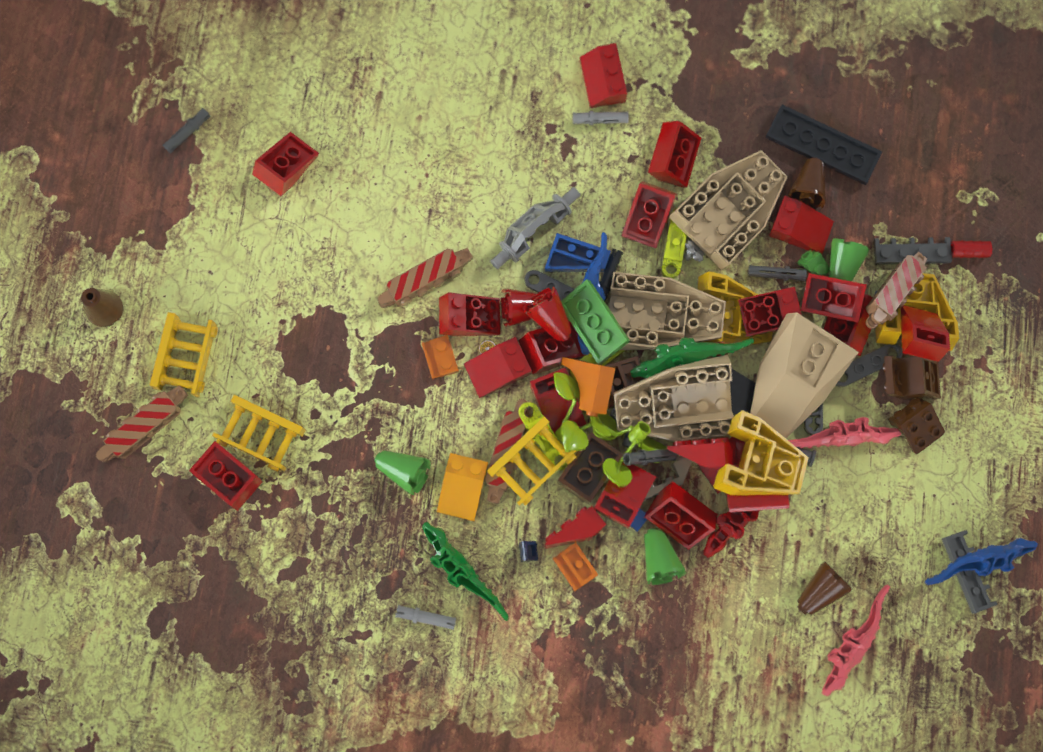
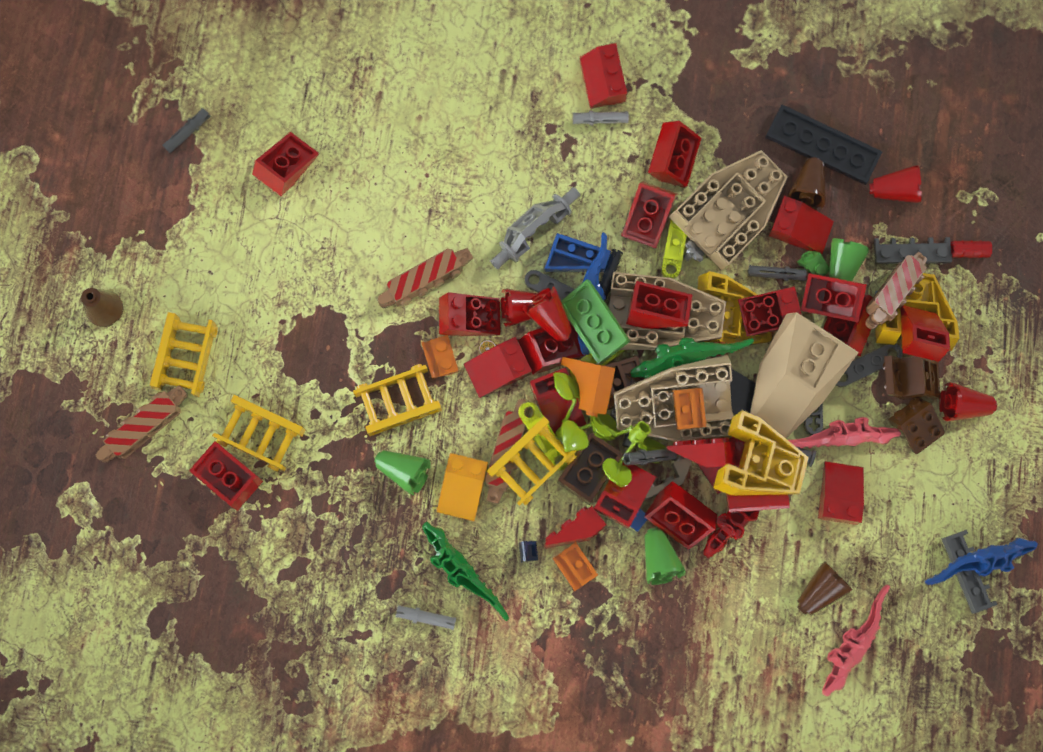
(412, 412): none -> yellow fence
(658, 307): none -> red slope
(689, 408): none -> orange plate
(842, 493): none -> red slope
(898, 186): none -> red cone
(964, 403): none -> red cone

